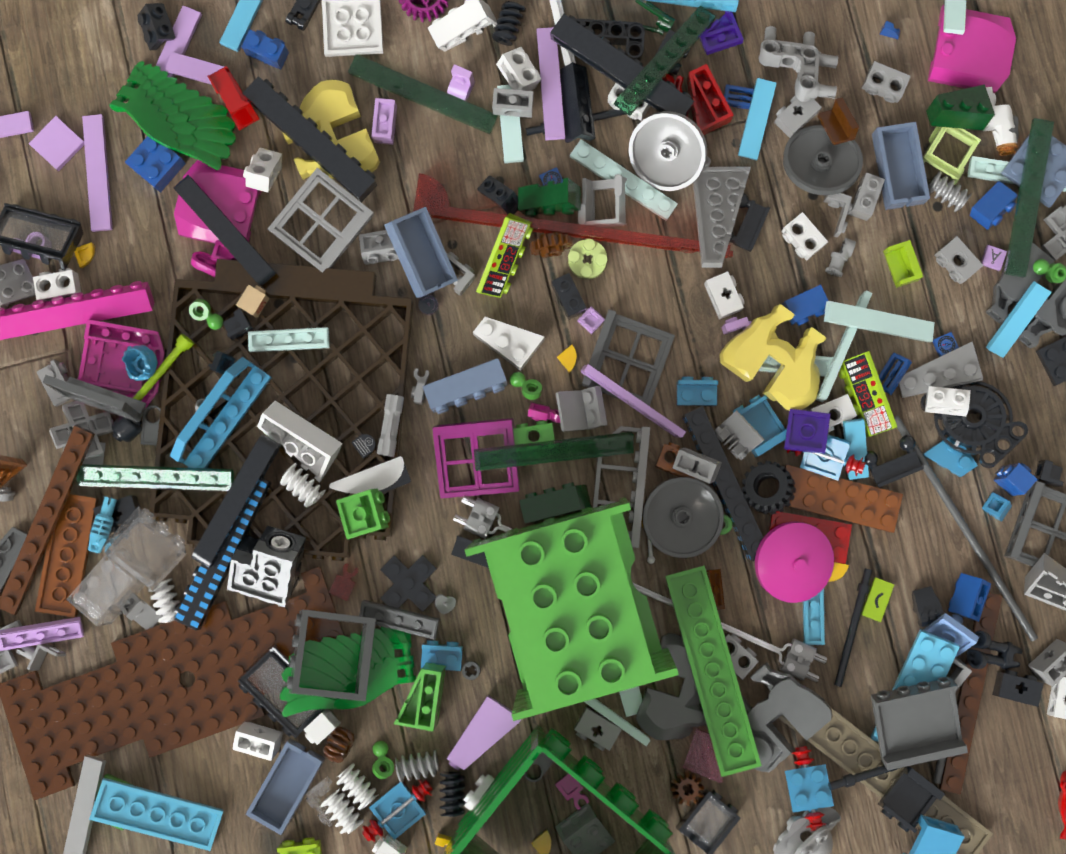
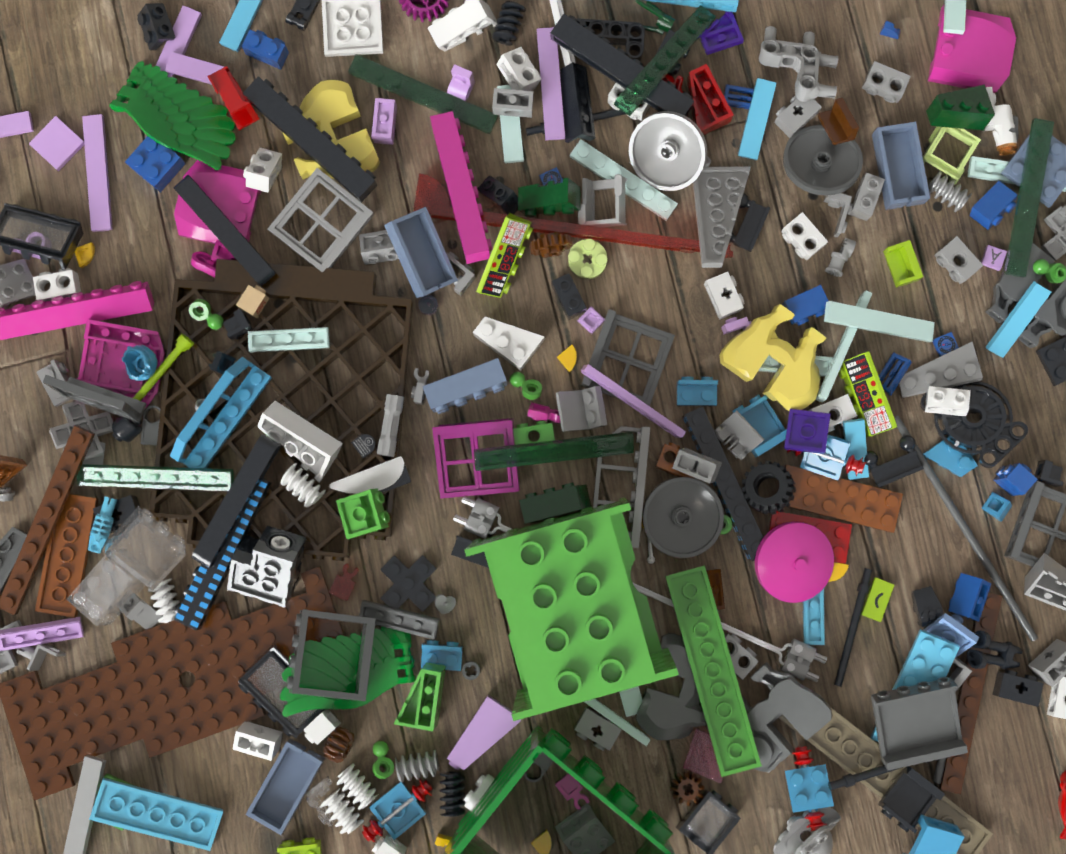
(460, 187): none -> dark pink brick

